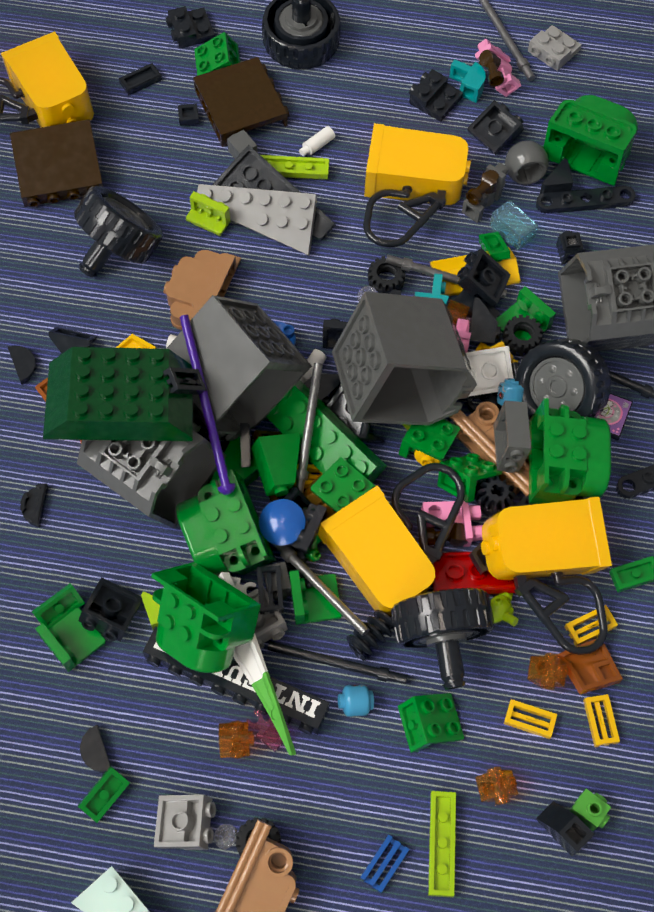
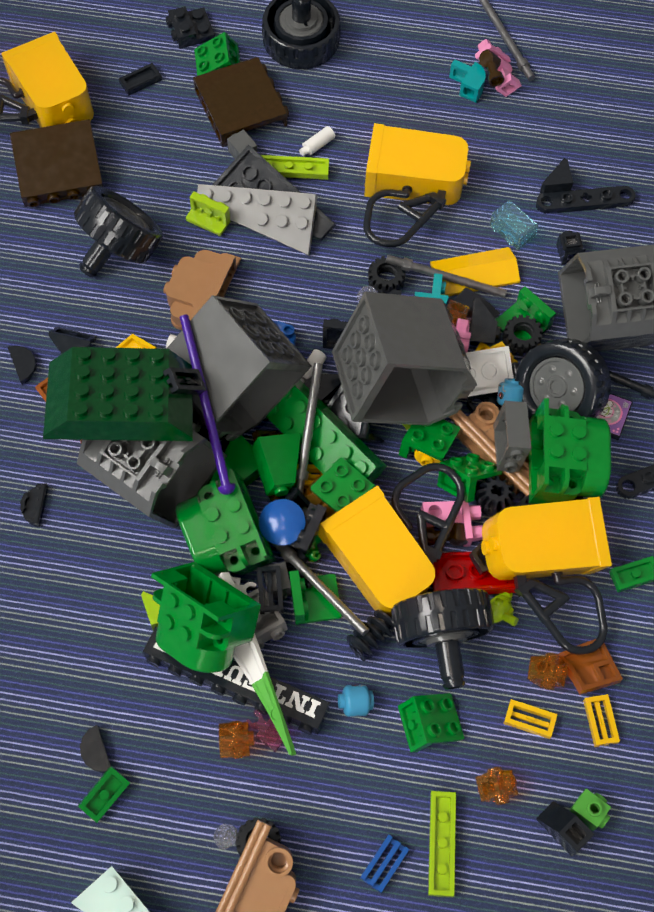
(58, 606): green plate -> none
(70, 640): green bracket -> none
(110, 610): black plate -> none
(184, 822): light grey plate -> none
(188, 114): black plate -> none
(246, 444): black tile -> none
(381, 673): black bar -> none
(434, 95): black plate -> none
(483, 277): black plate -> none
(484, 195): hips -> none
(494, 245): green plate -> none
(496, 127): black plate -> none
(527, 162): dark grey wheel -> none
(553, 47): light grey plate -> none
(574, 634): yellow tile -> none
(591, 136): green brick -> none

